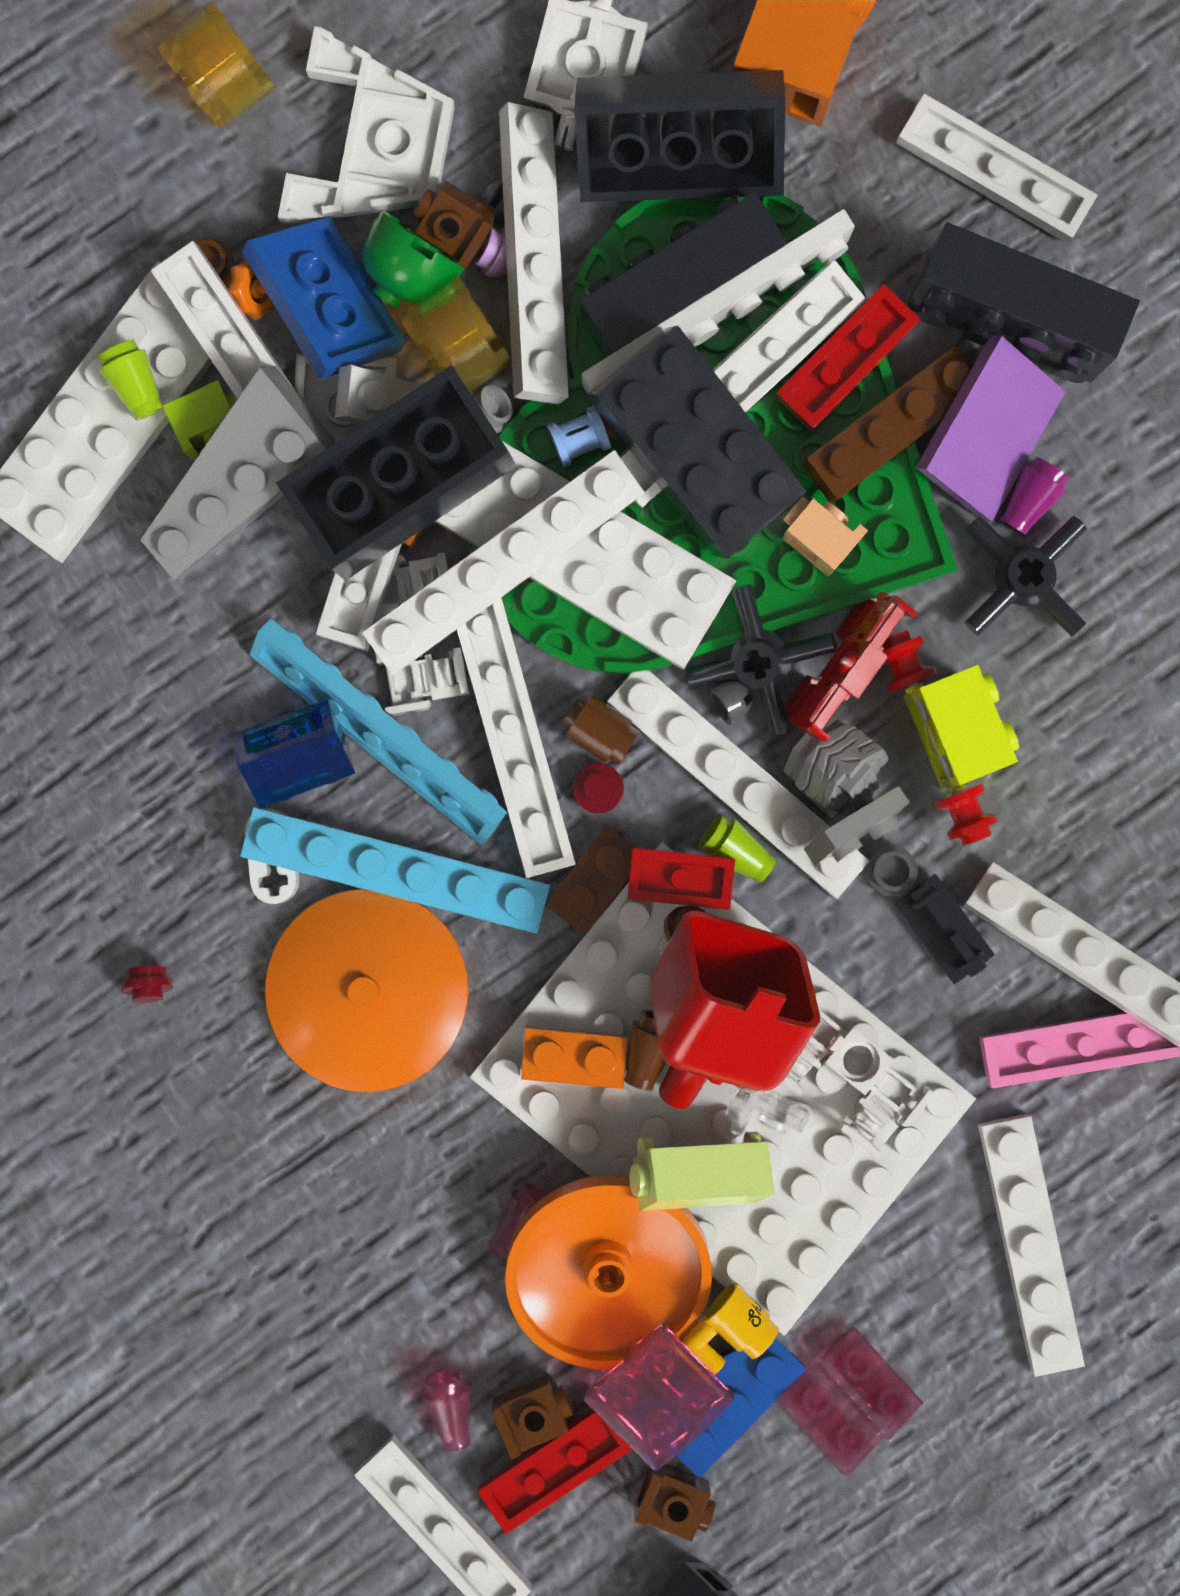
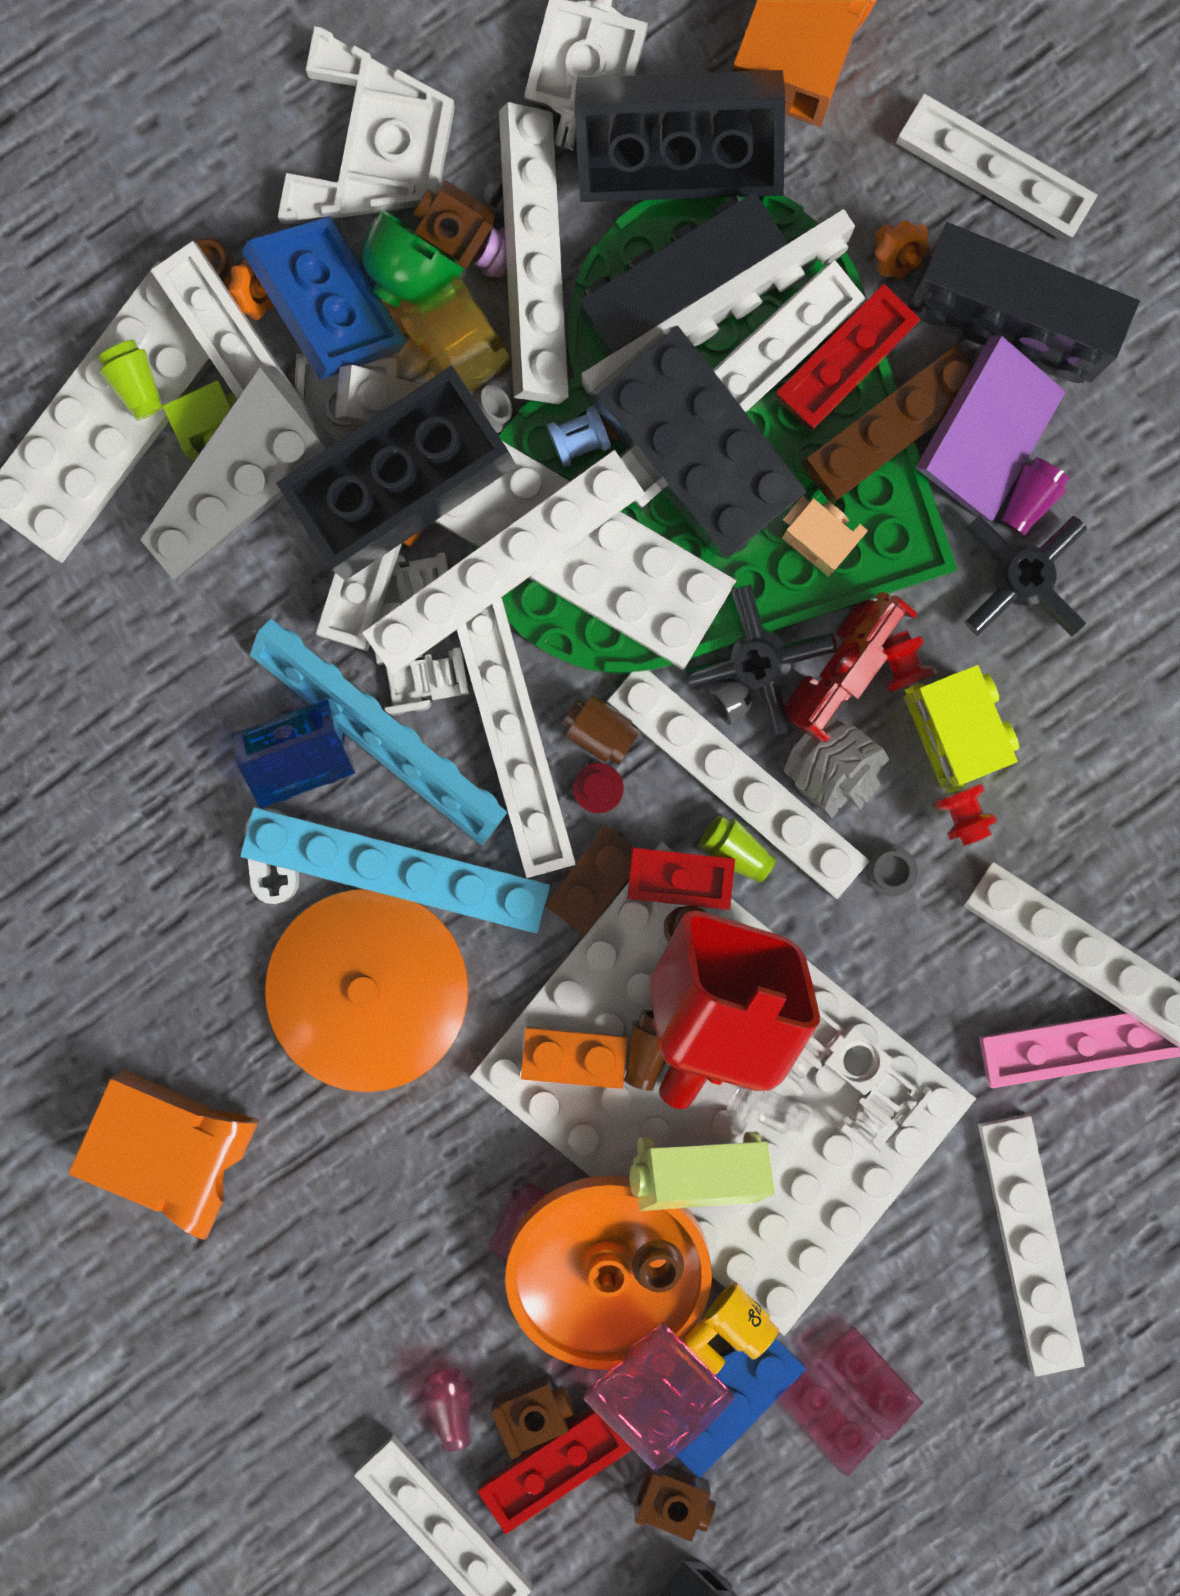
(146, 983): dark red plate -> none
(162, 1150): none -> orange piece
(216, 66): clear yellow brick -> none
(658, 1278): none -> reddish brown plate
(843, 837): light grey plate -> none
(901, 248): none -> orange piece
(945, 929): black hinge -> none

